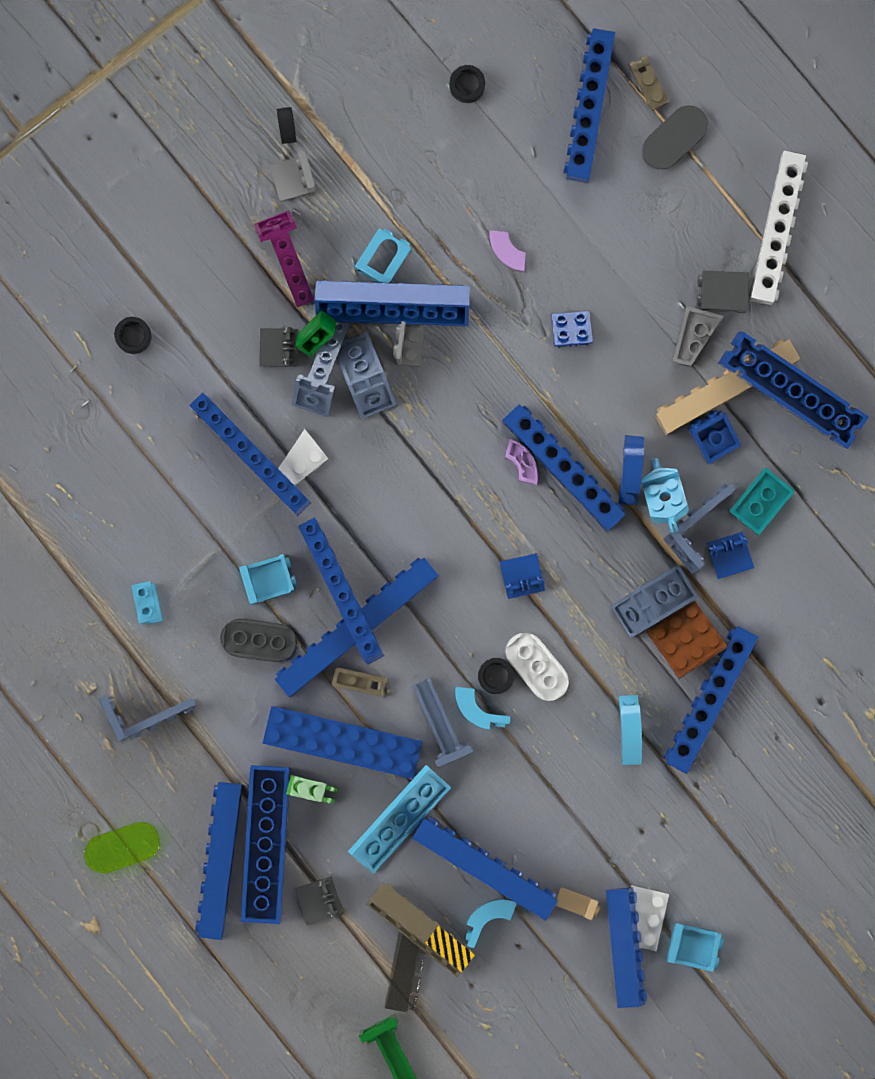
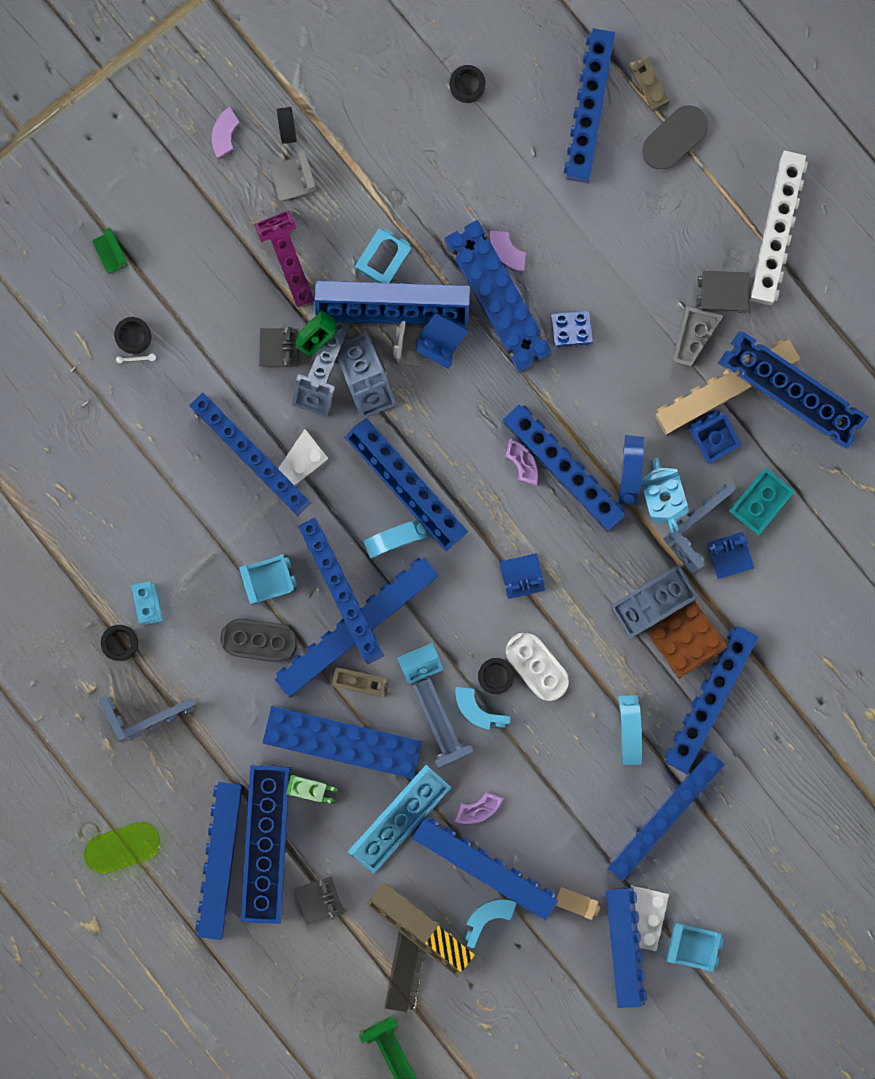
(110, 251): none -> green panel
(119, 628): none -> black tyre
(151, 357): none -> white hinge
(223, 132): none -> lavender tile
(395, 538): none -> medium azure arch
(406, 484): none -> blue brick
(420, 663): none -> medium azure panel
(440, 339): none -> blue bracket
(480, 810): none -> lavender tile
(497, 296): none -> blue brick
(665, 815): none -> blue brick

